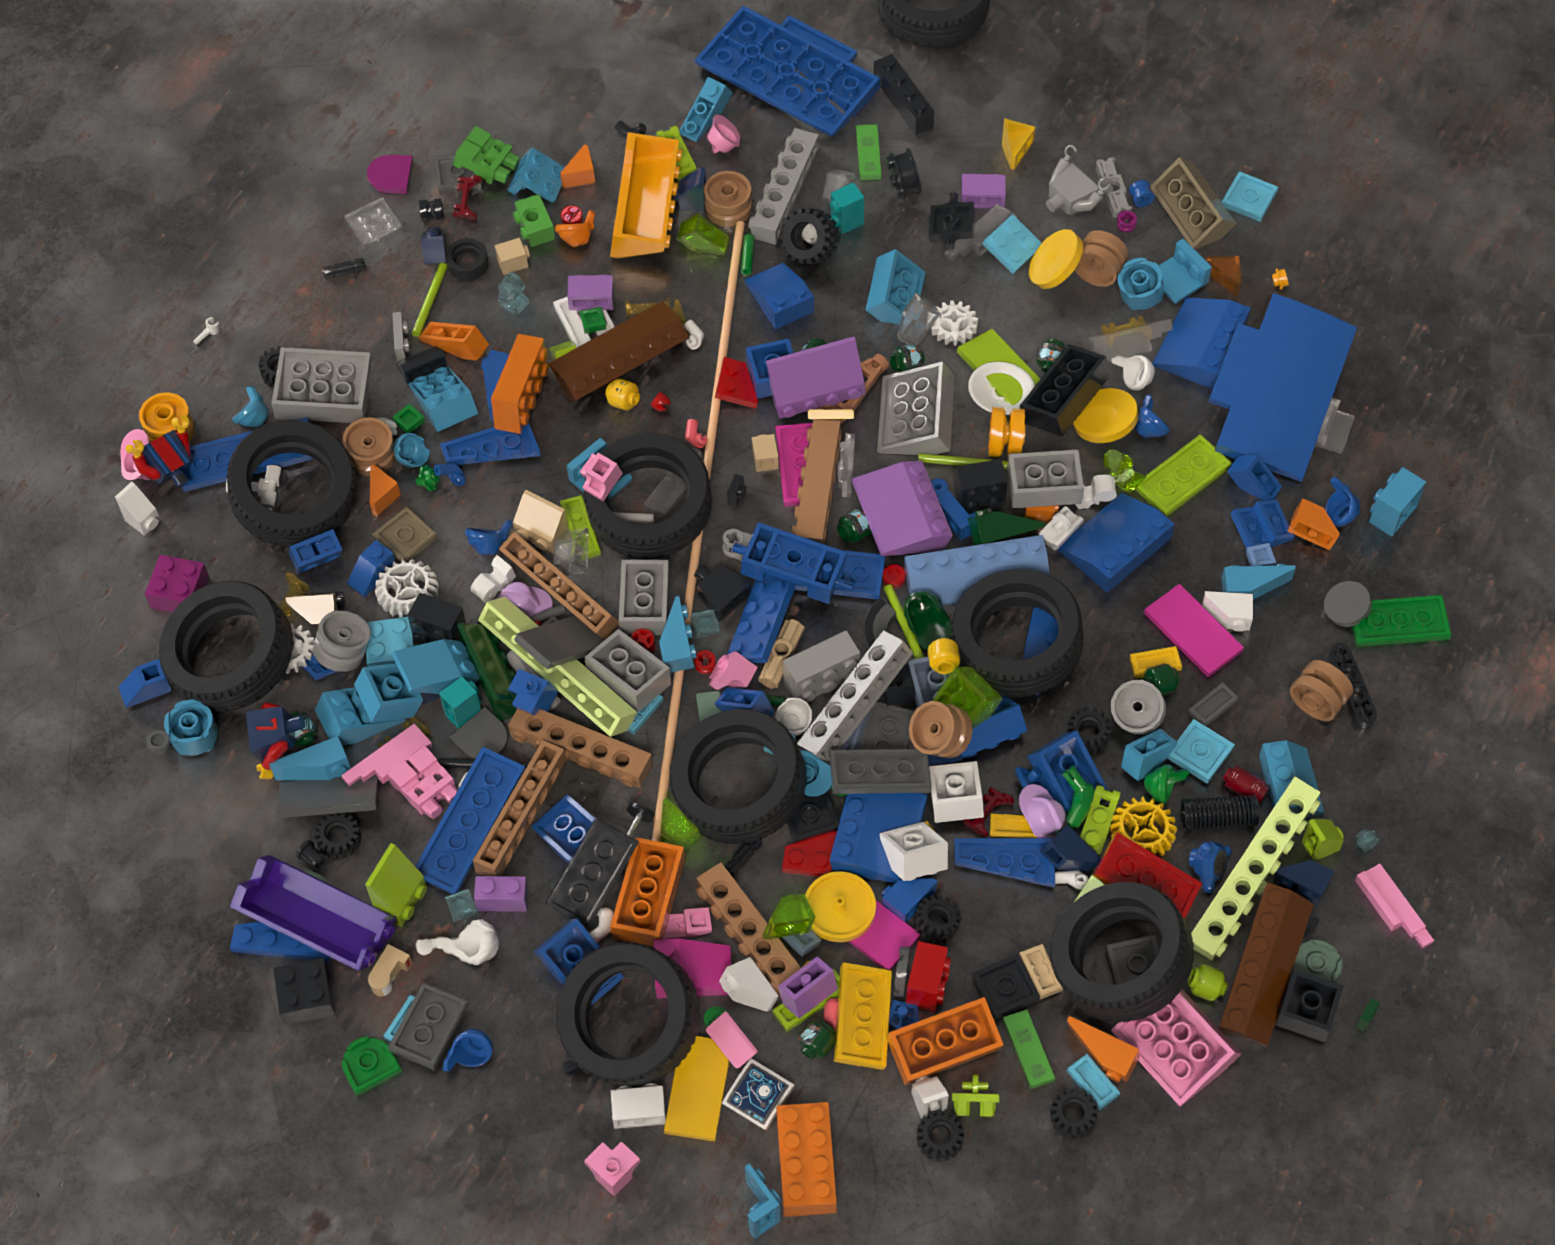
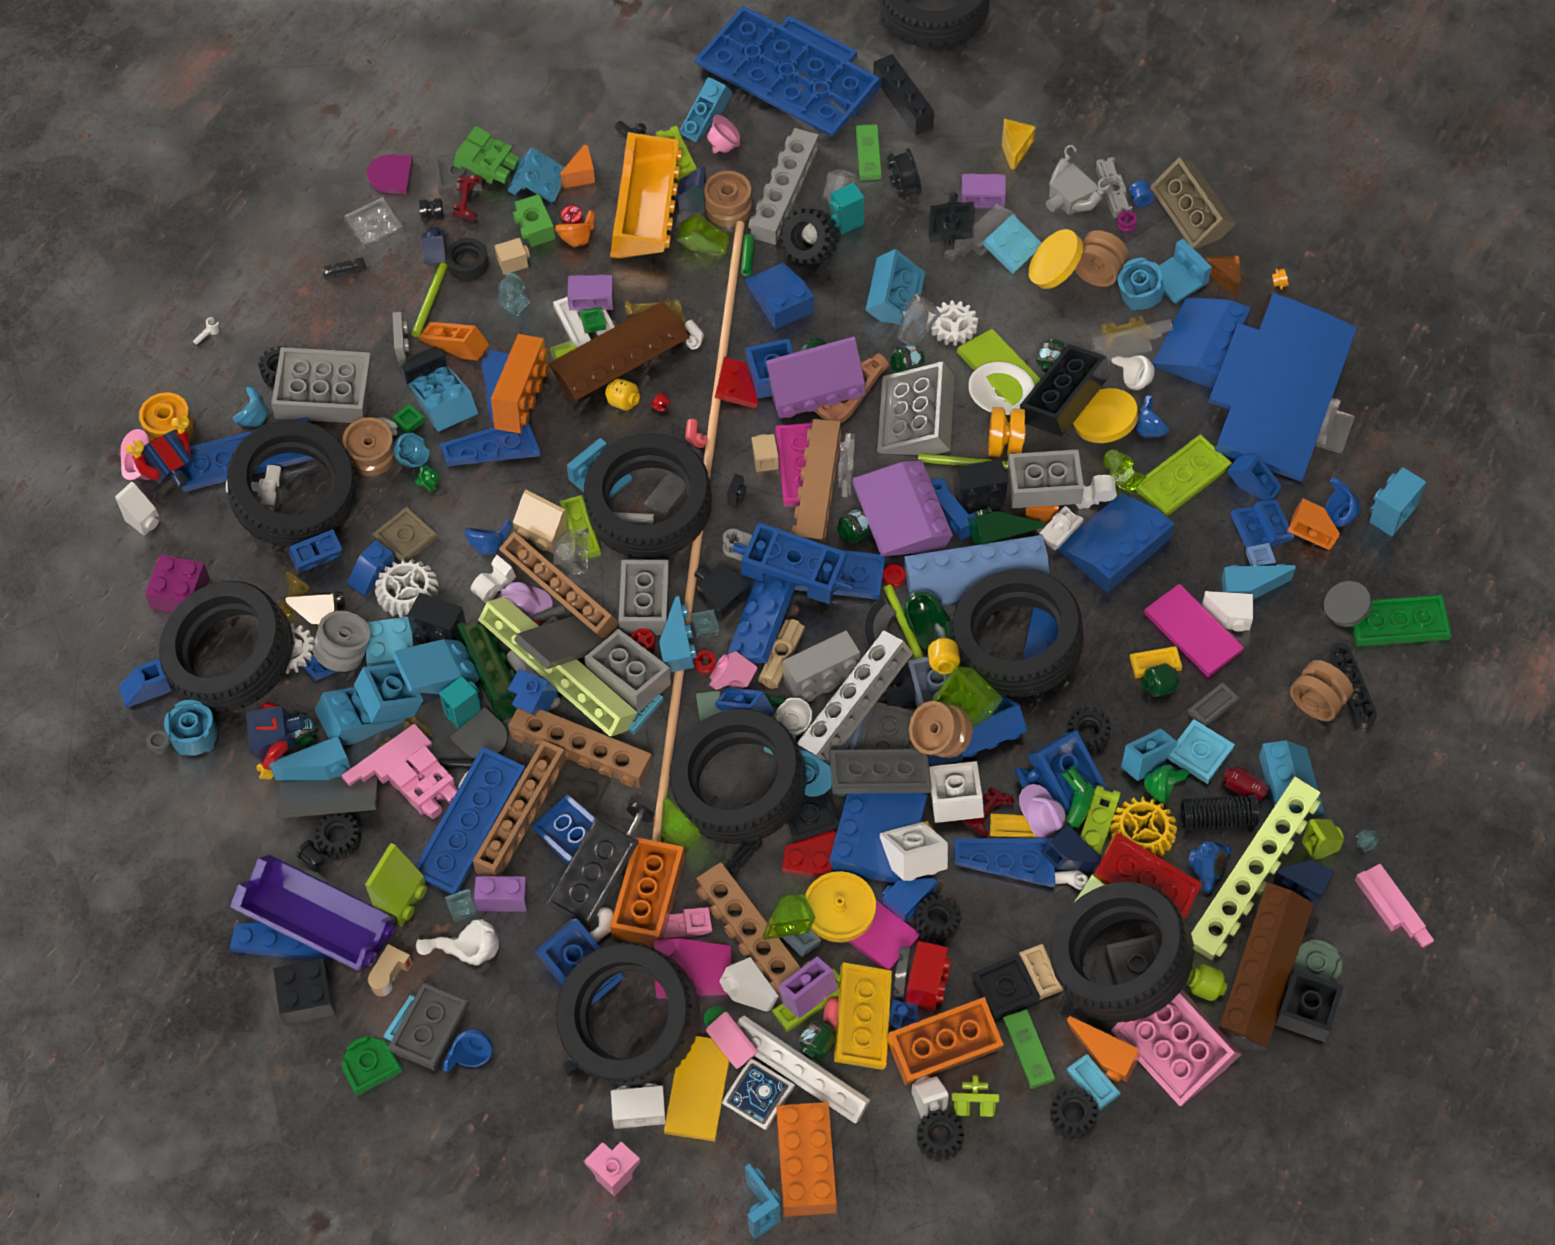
(382, 490): orange slope -> none
(452, 471): blue arm -> none
(600, 475): bright pink brick -> none
(804, 1072): none -> white plate
(830, 414): tile -> none
(1140, 721): light grey wheel -> none
(1249, 196): medium azure tile -> none
(1368, 1015): dark green tile -> none

